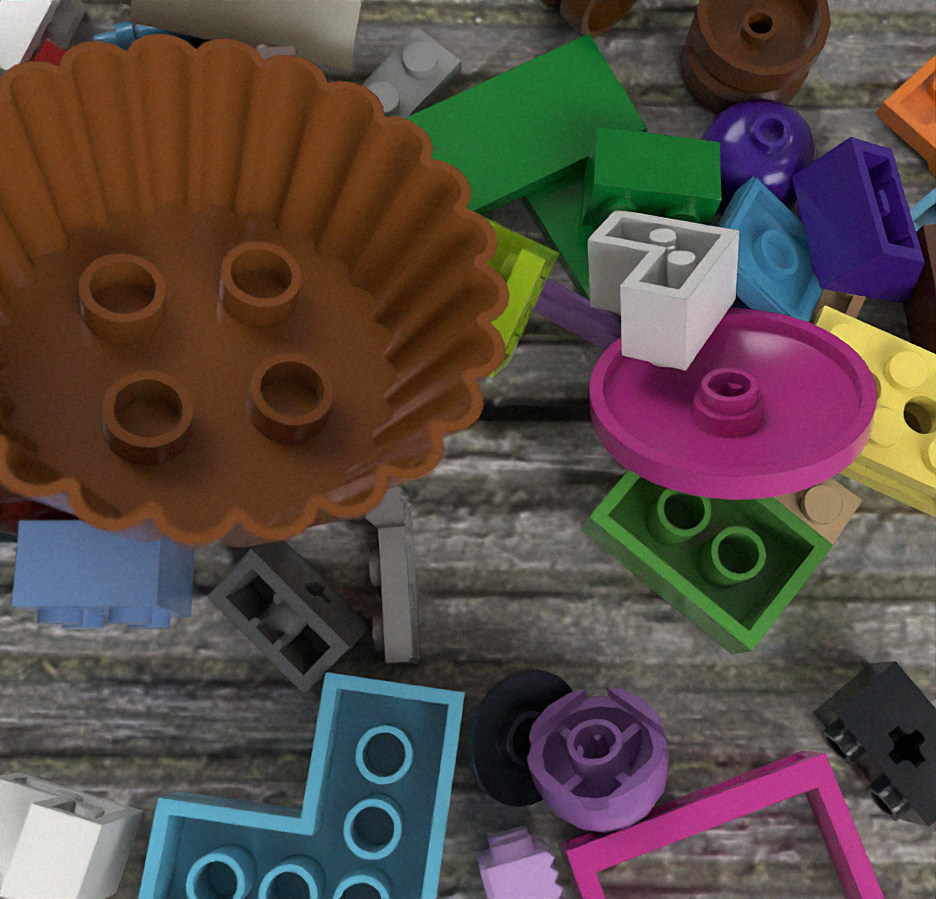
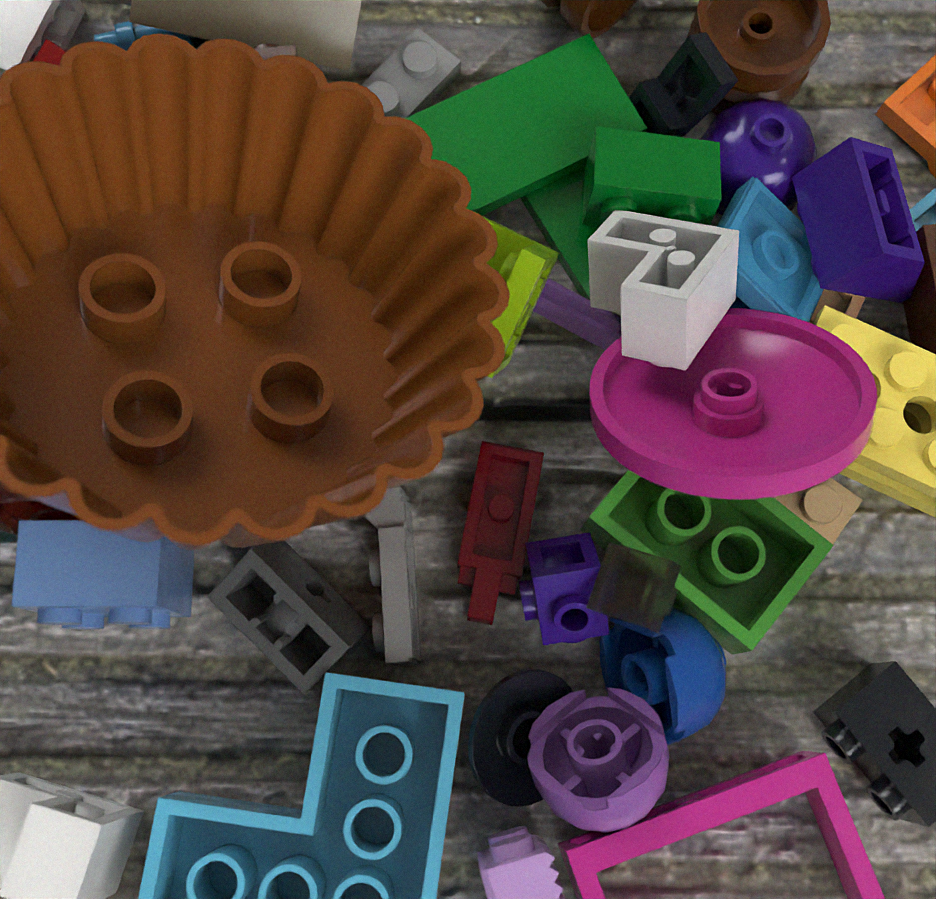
(498, 525): none -> dark red hinge
(560, 588): none -> dark purple brick
(635, 587): none -> clear smoke tile
(673, 671): none -> blue cylinder
(685, 88): none -> black slope

